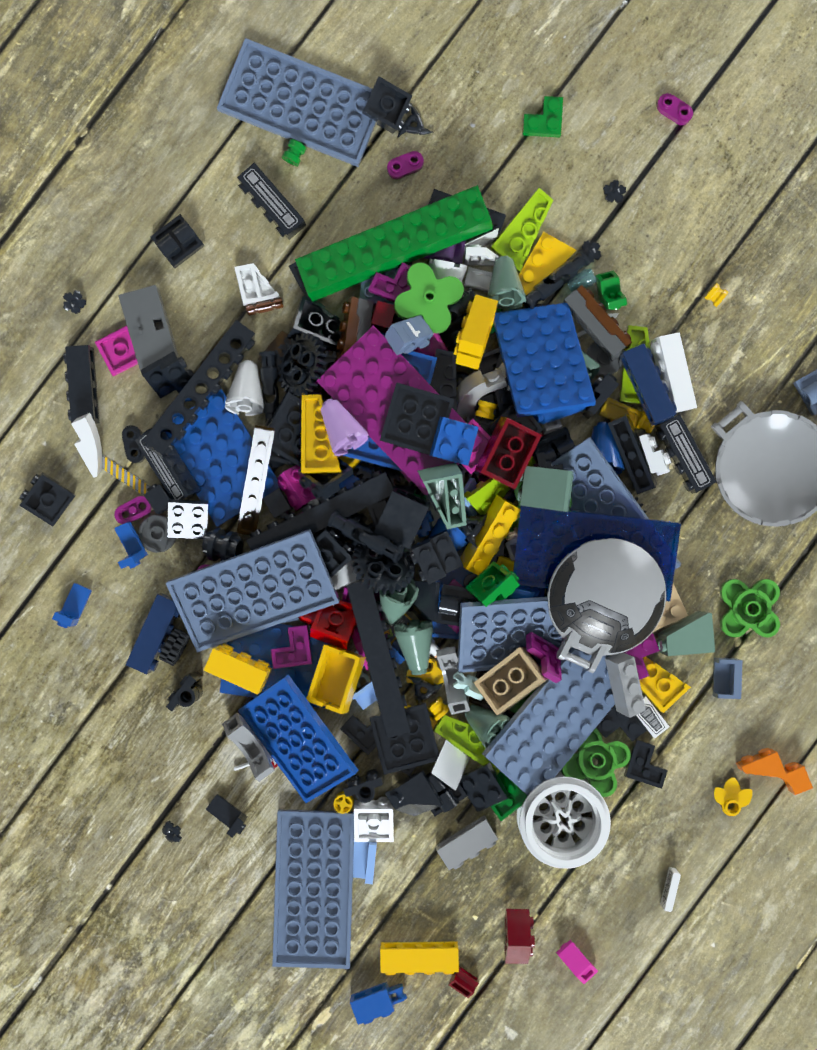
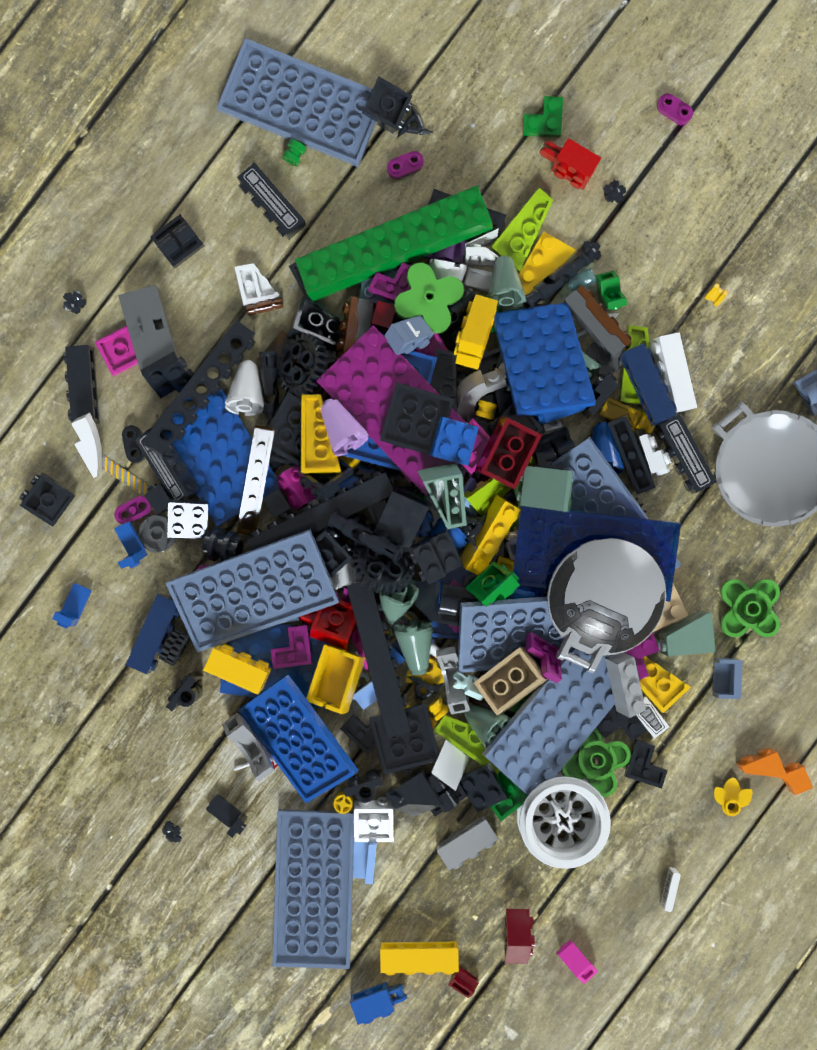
(571, 162): none -> red brick

